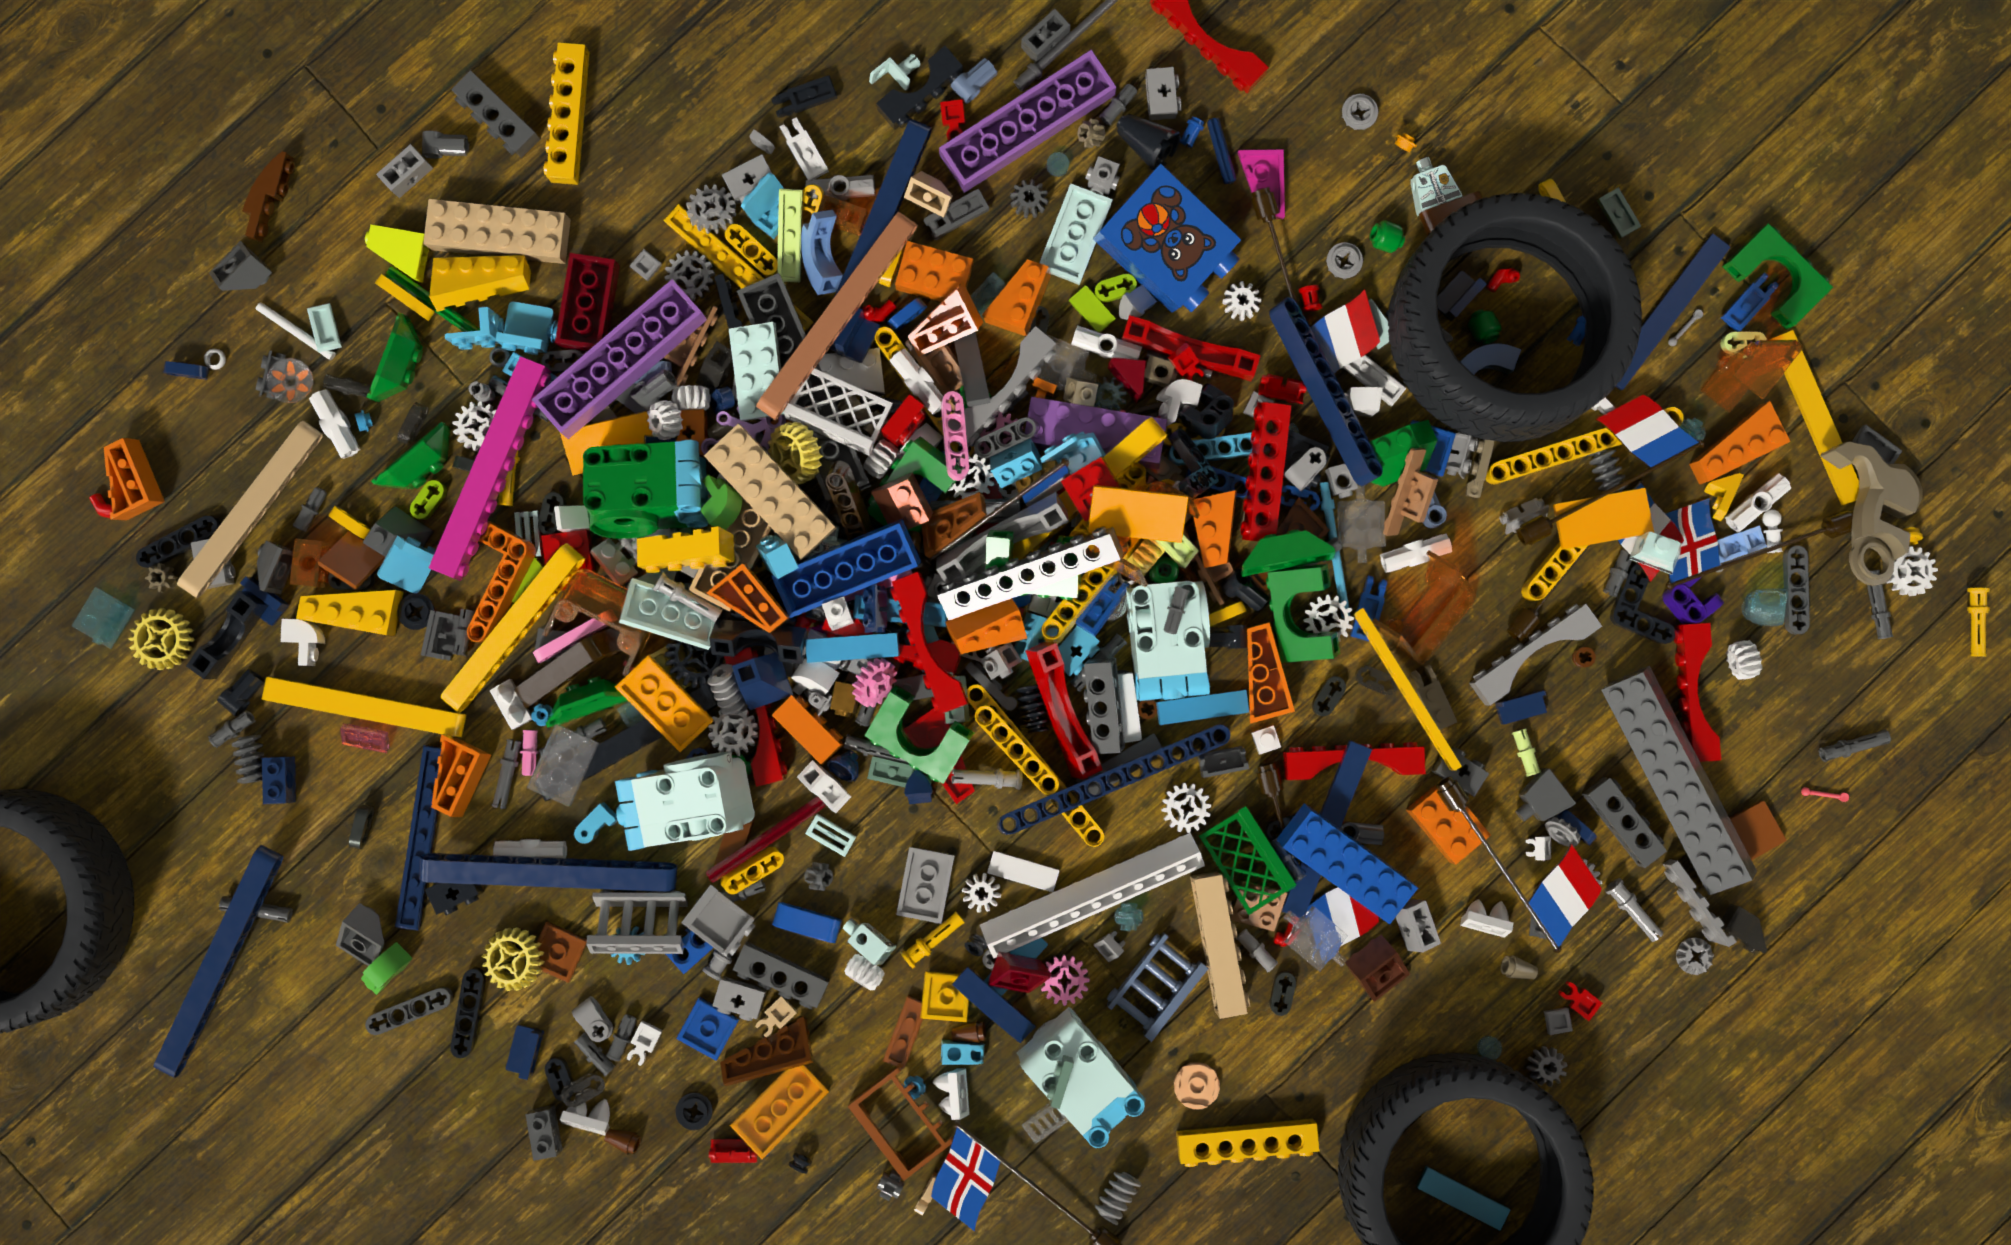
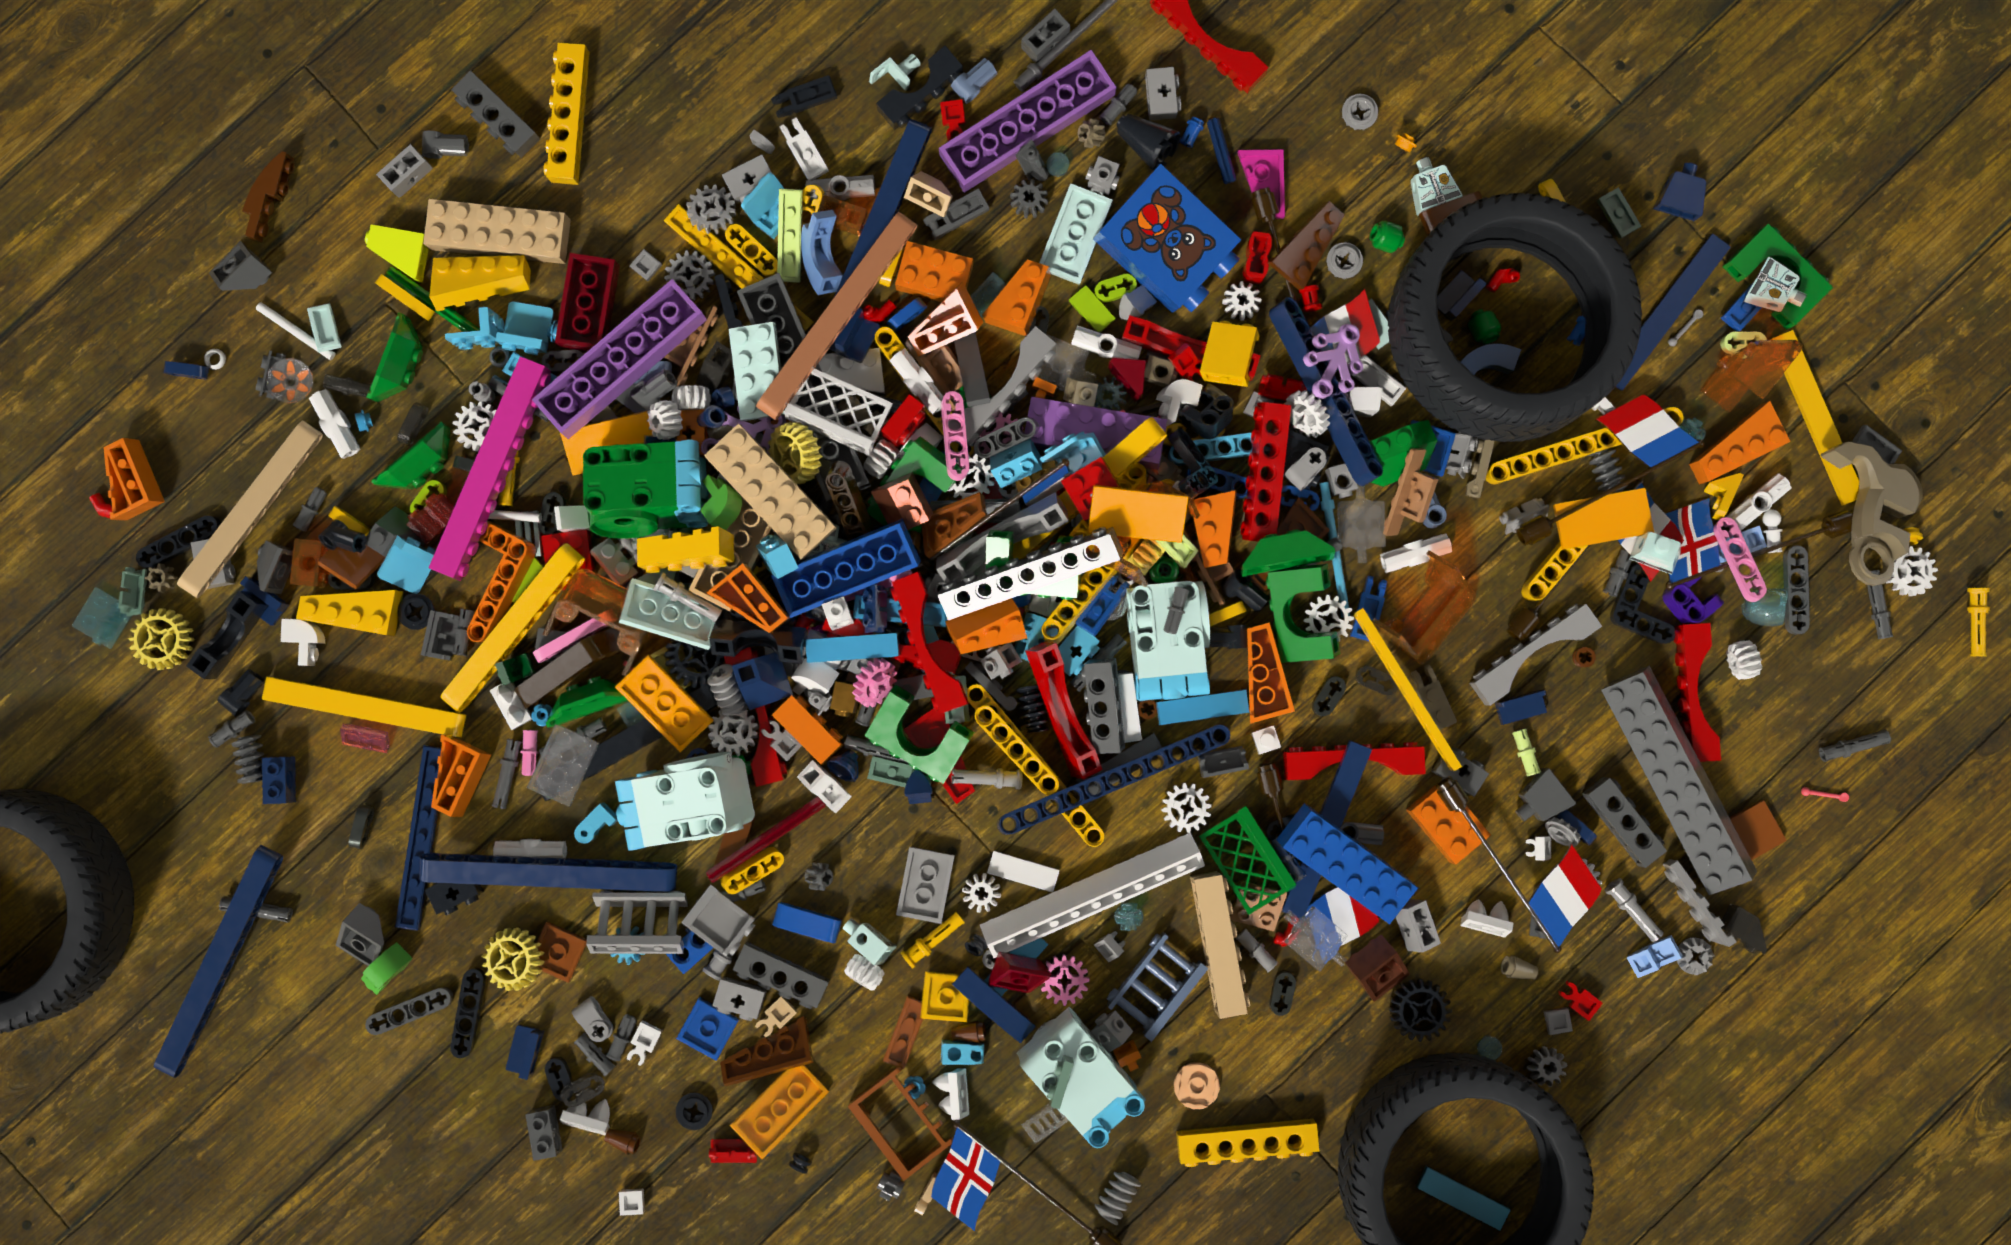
(133, 601): none -> sand green hinge
(339, 535): none -> black piece
(432, 518): none -> clear red brick
(515, 669): none -> dark green bracket
(516, 516): none -> white bar
(631, 1202): none -> white plate
(711, 417): none -> dark blue cone
(783, 741): none -> light grey plate
(847, 844): light aqua tile -> none
(1031, 162): none -> dark grey hinge
(1111, 1030): none -> light grey brick
(1127, 1055): none -> orange tile
(1229, 353): none -> yellow panel
(1256, 253): none -> red brick
(1302, 253): none -> reddish brown wing
(1307, 414): none -> white gear
(1337, 360): none -> lavender plant
(1414, 1016): none -> black gear
(1654, 956): none -> light blue slope
(1683, 194): none -> dark blue torso
(1735, 560): none -> bright pink beam
(1775, 287): none -> light aqua torso

